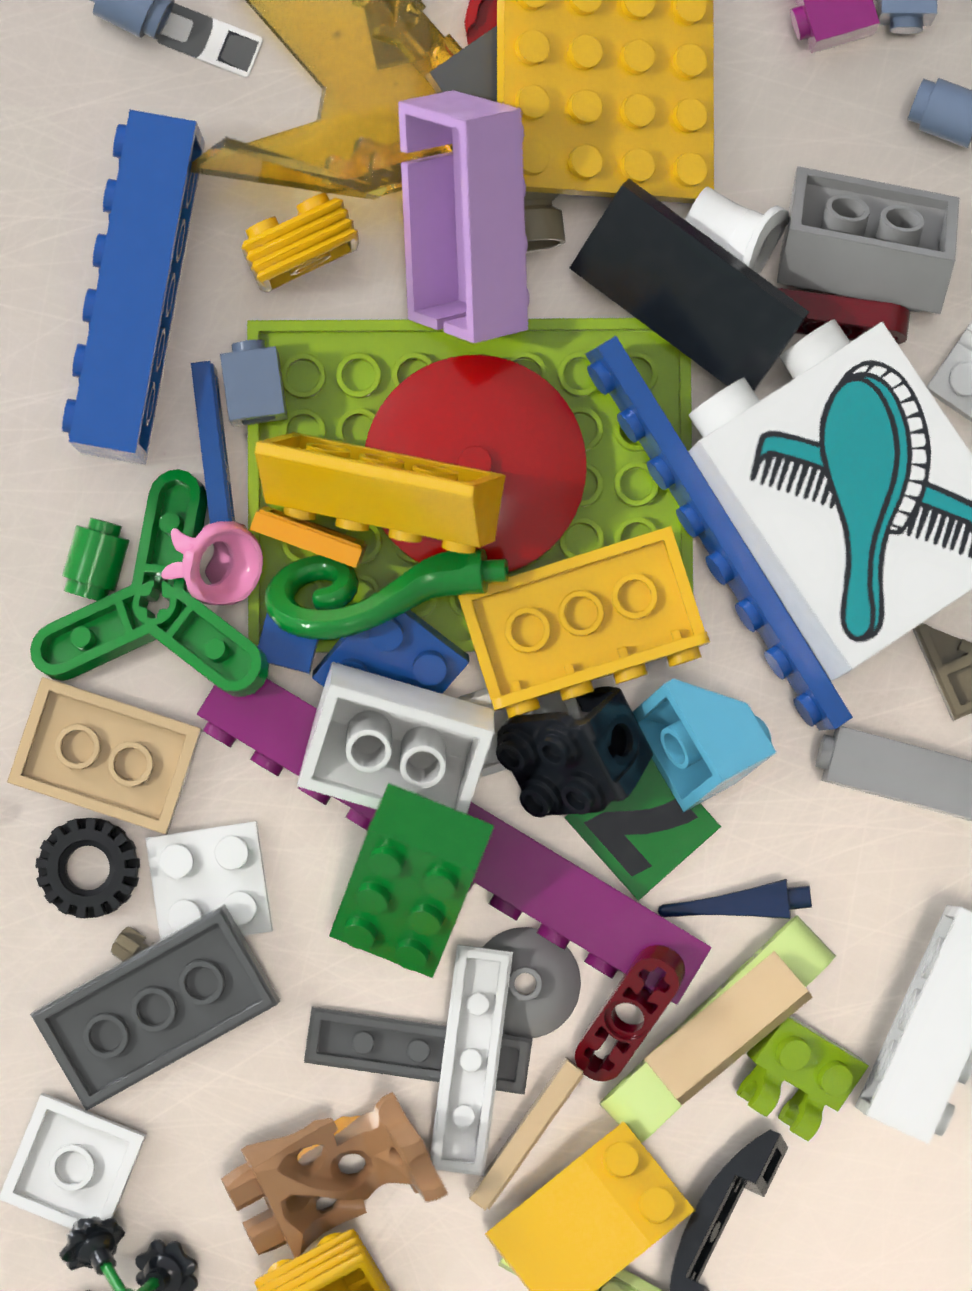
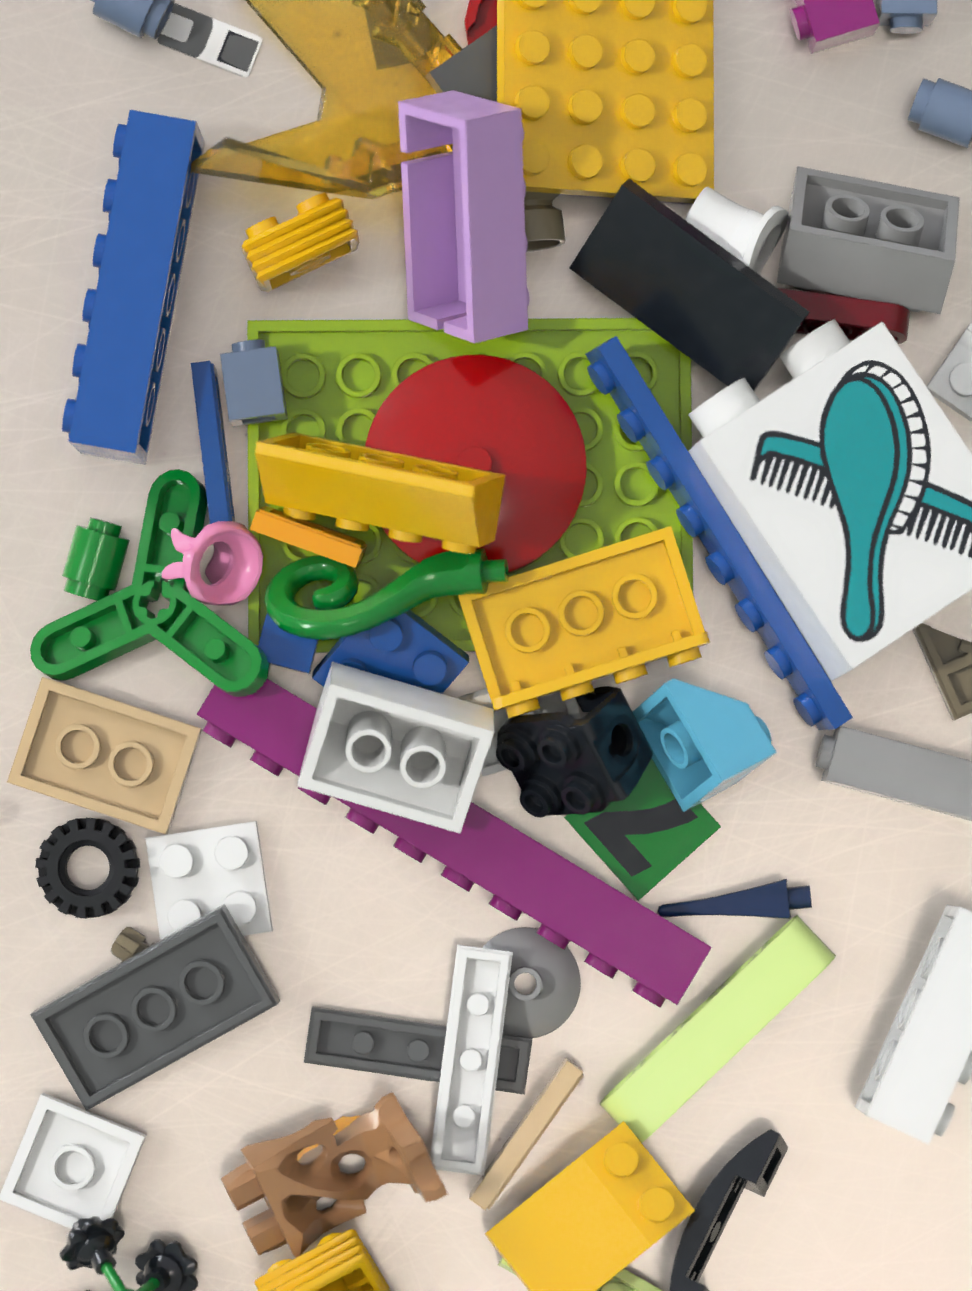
(410, 880): green brick -> none
(630, 991): dark red beam -> none
(728, 1028): tan tile -> none
(808, 1061): lime plate -> none

